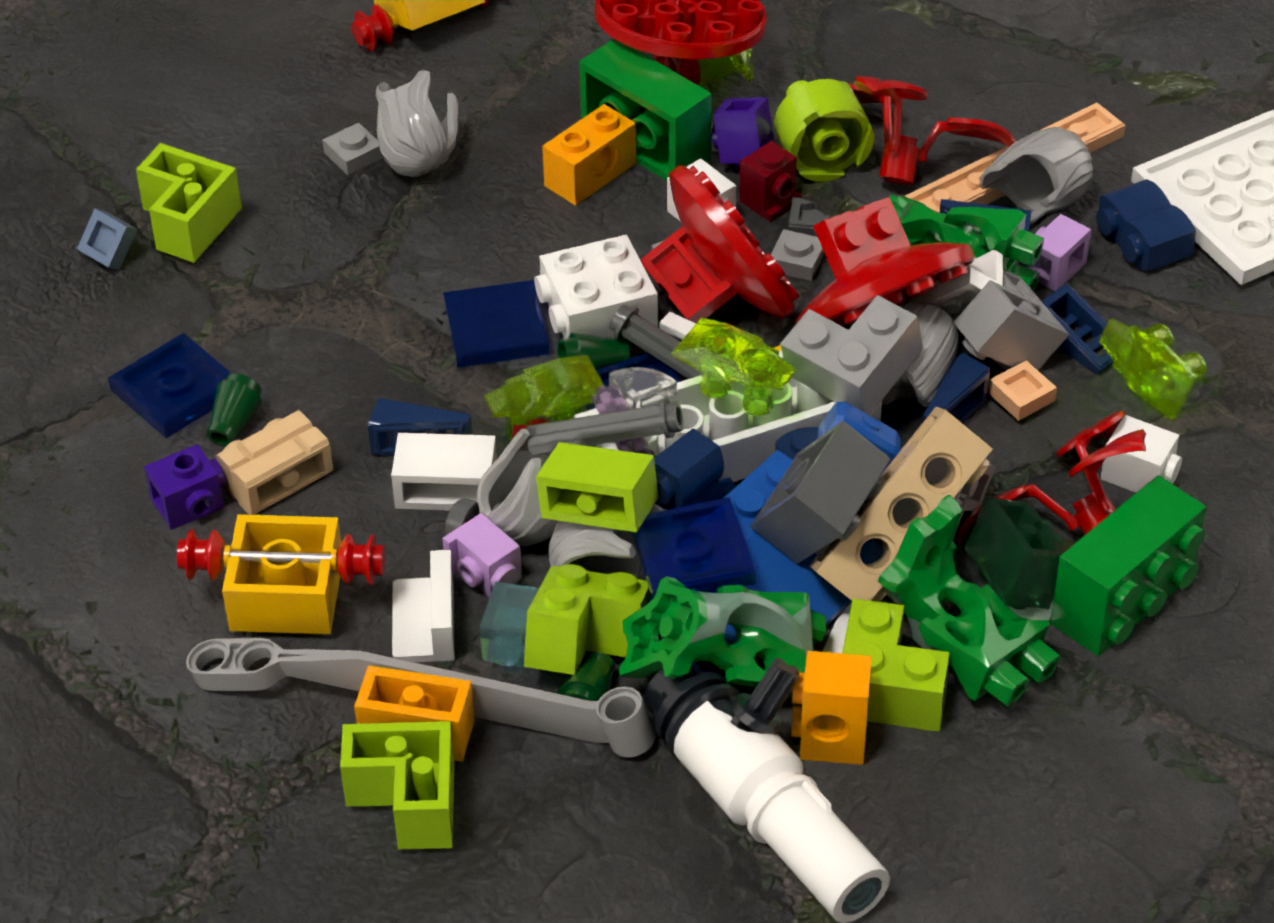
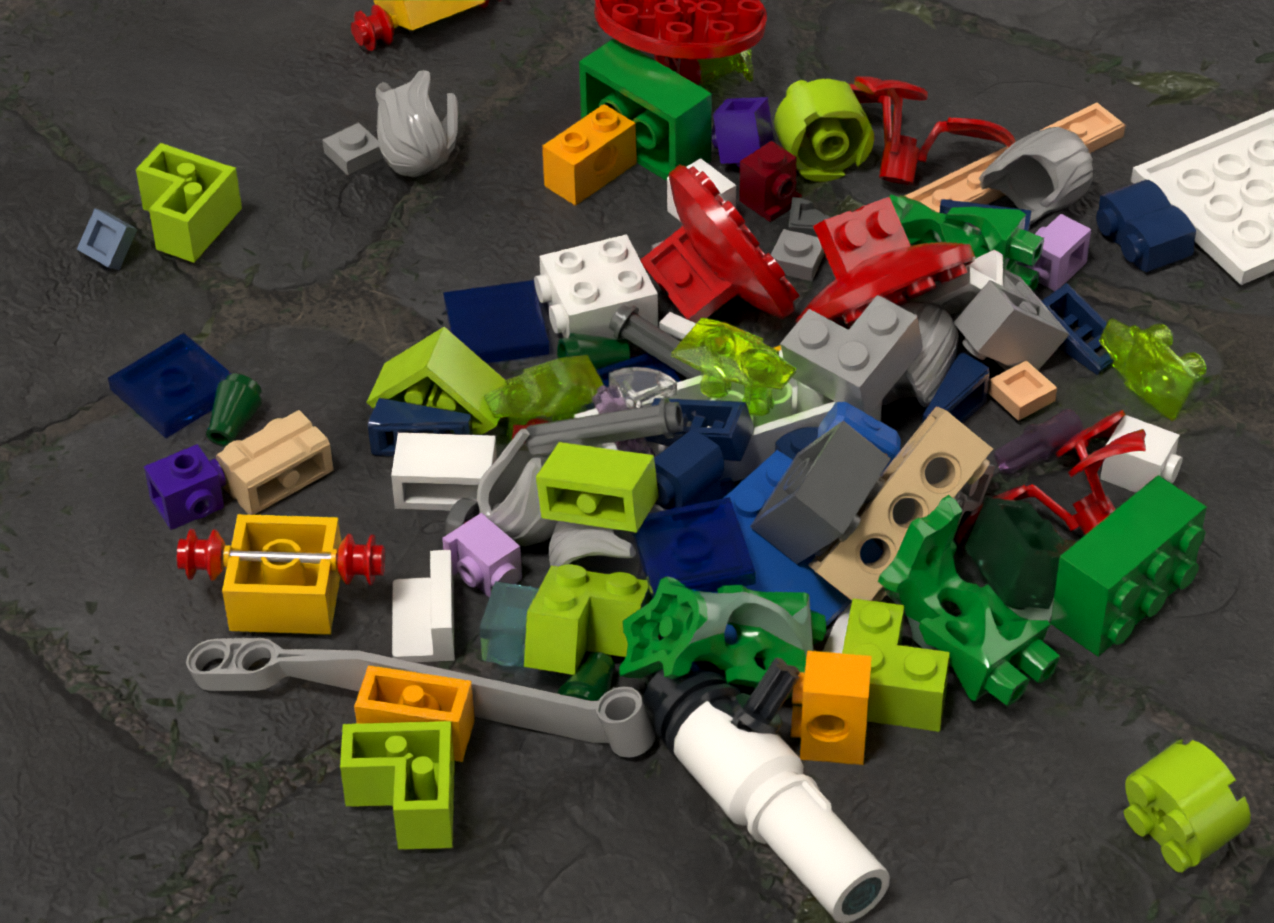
(442, 376): none -> lime brick
(729, 423): none -> dark blue slope
(1038, 441): none -> clear purple axle
(1185, 803): none -> lime brick

